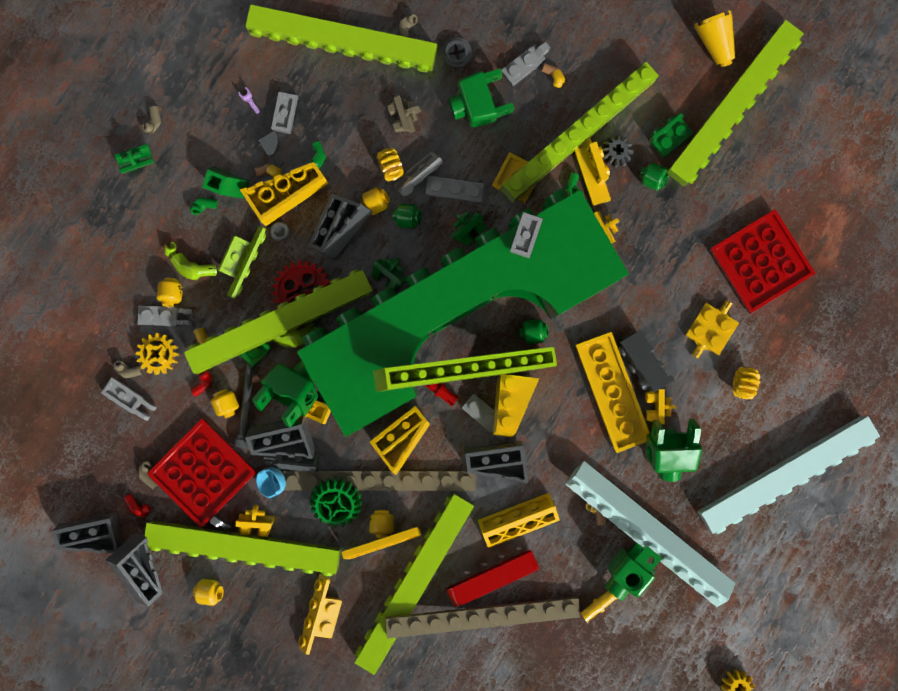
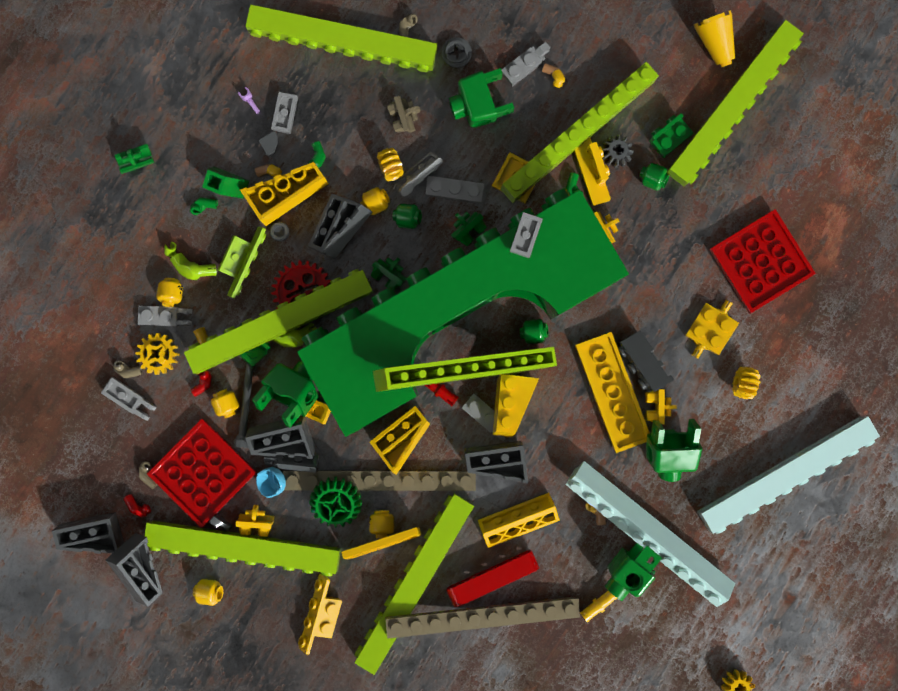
(155, 121): dark tan arm -> none

